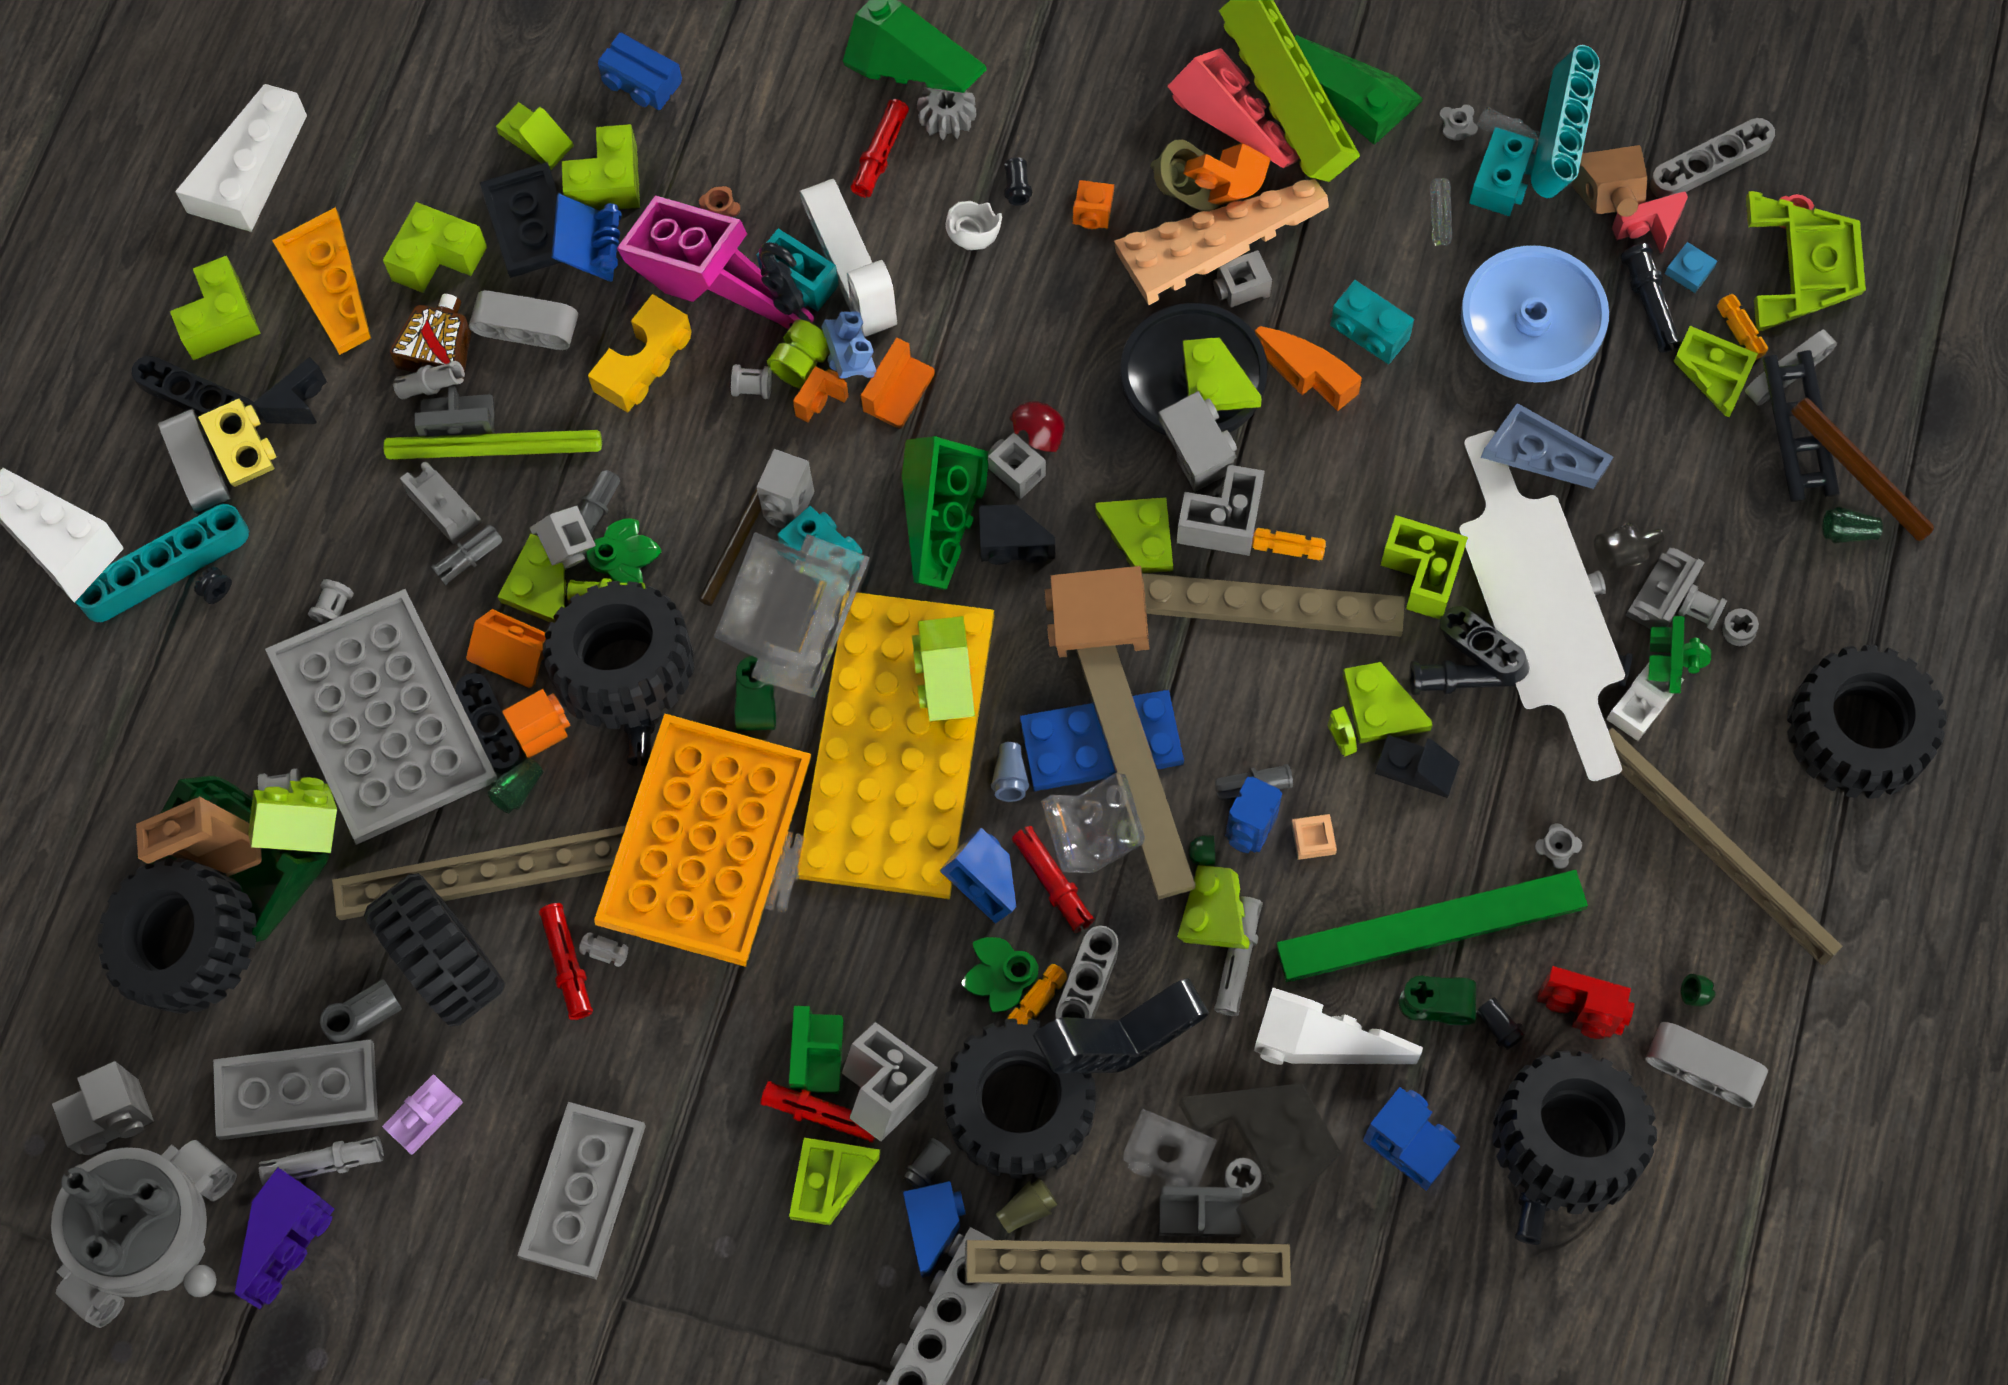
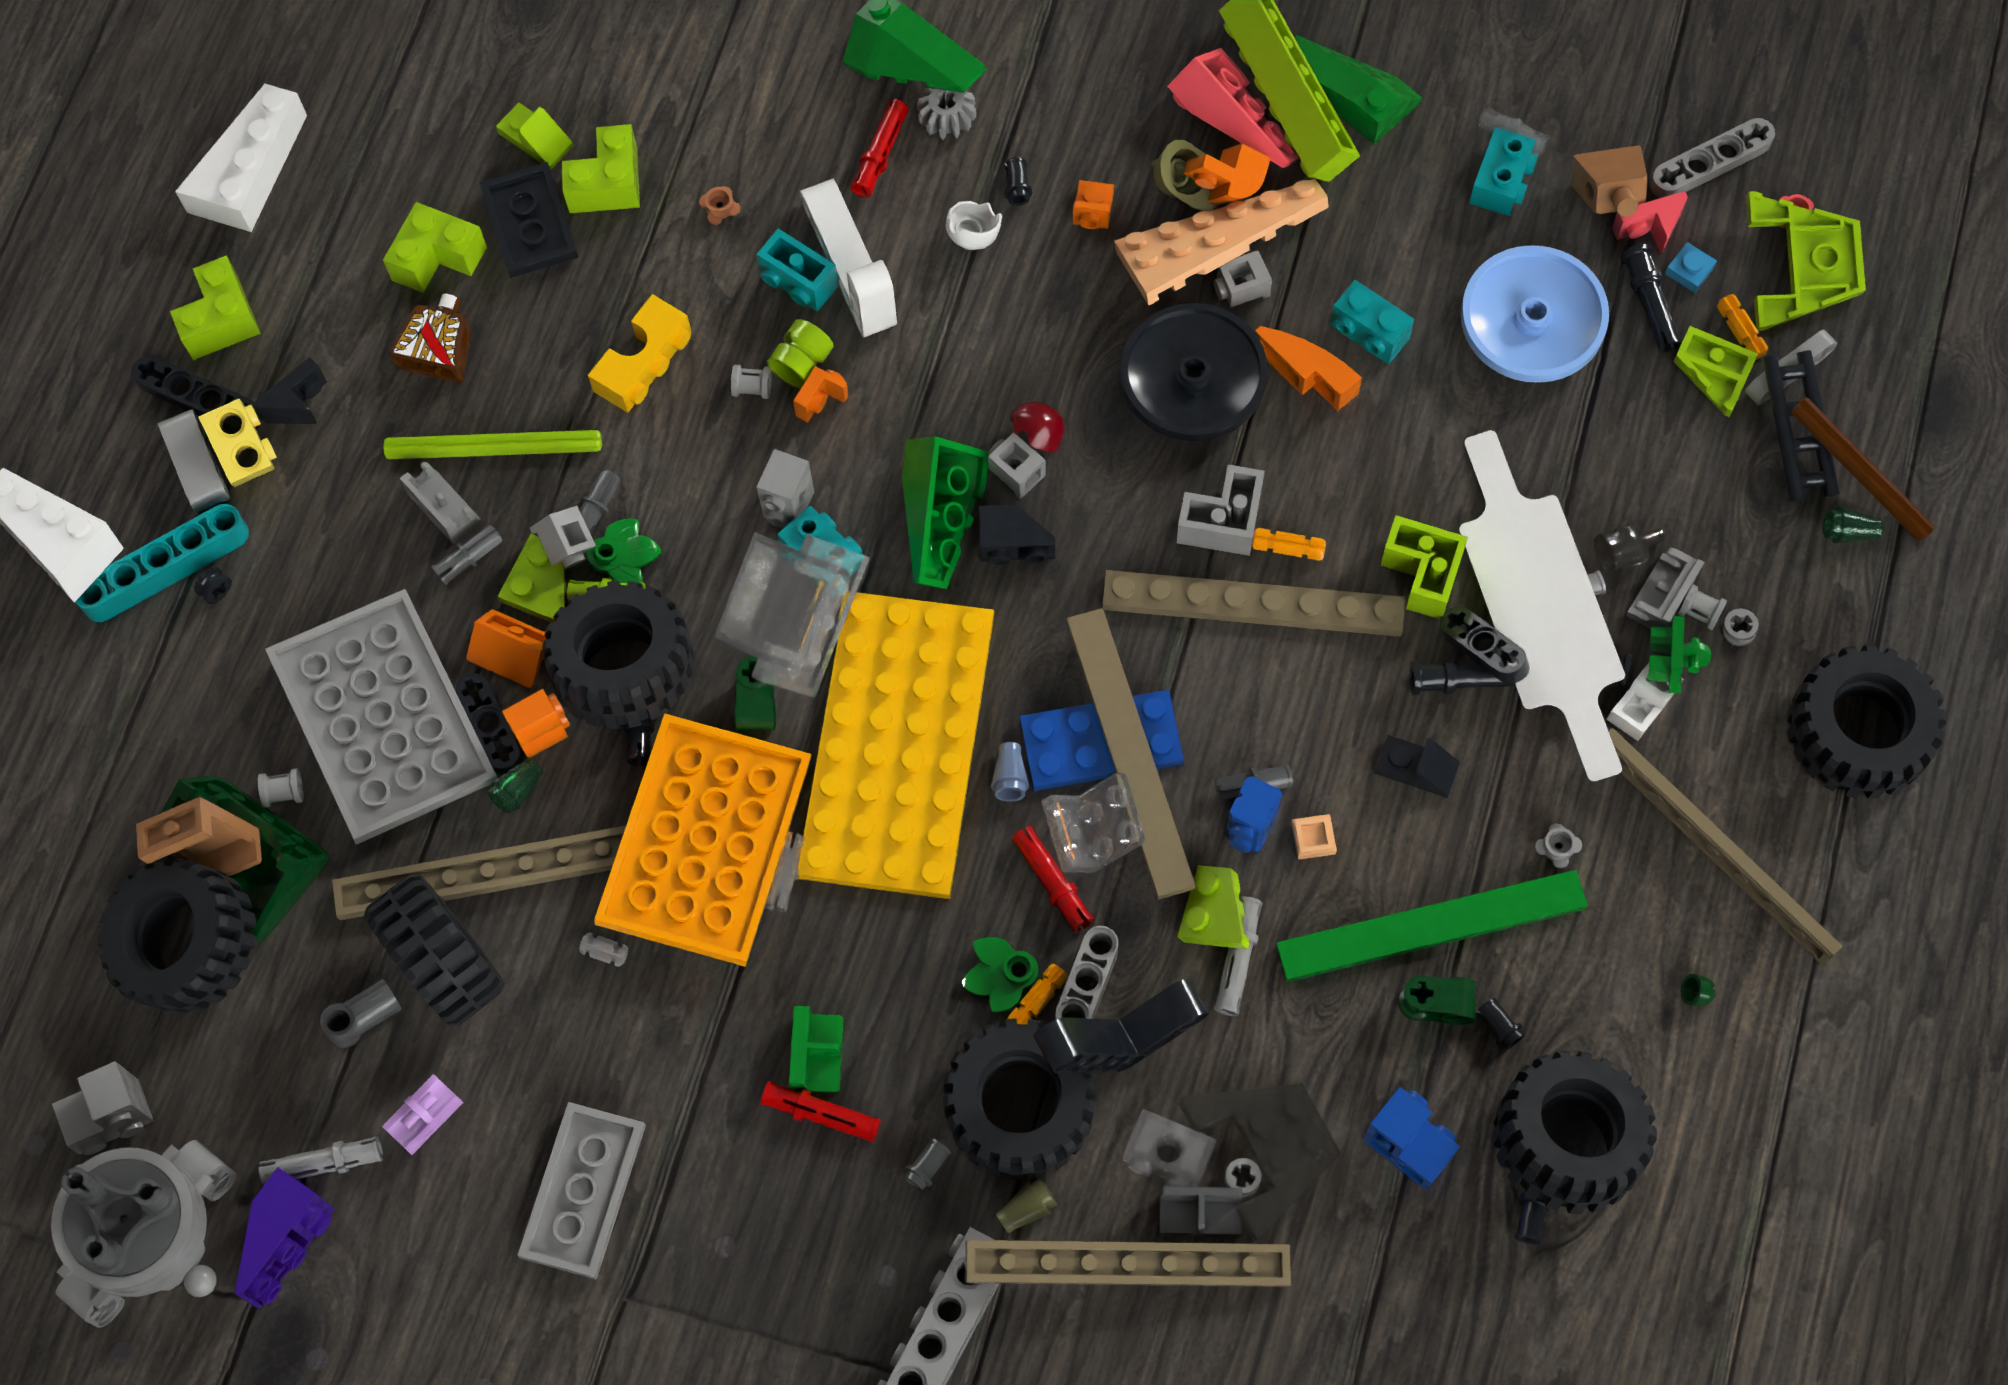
(293, 817): lime brick -> none
(295, 1089): light grey plate -> none
(324, 272): light orange wing -> none
(330, 601): light grey bush -> none
(429, 380): light grey pin -> none
(456, 415): dark grey panel -> none
(523, 320): light grey beam -> none
(570, 976): red pin -> none
(586, 236): blue hinge -> none
(639, 71): blue brick -> none
(696, 250): dark pink slope -> none
(731, 550): dark brown bar -> none
(828, 1178): lime wing -> none
(848, 347): medium blue hips -> none
(890, 1079): light grey brick -> none
(896, 385): orange panel -> none
(933, 1221): blue slope -> none
(944, 660): lime brick -> none
(983, 874): blue slope -> none
(1097, 609): medium nougat panel -> none
(1140, 531): lime wing -> none
(1199, 443): light grey brick -> none
(1203, 850): dark green hinge -> none
(1217, 375): lime wing -> none
(1301, 1034): white wedge -> none
(1342, 731): lime tile -> none
(1381, 704): lime wing -> none
(1441, 211): clear axle -> none
(1456, 130): light grey plate -> none
(1546, 449): sand blue wing -> none
(1565, 121): teal beam -> none
(1598, 1005): red plate -> none
(1706, 1065): light grey beam -> none

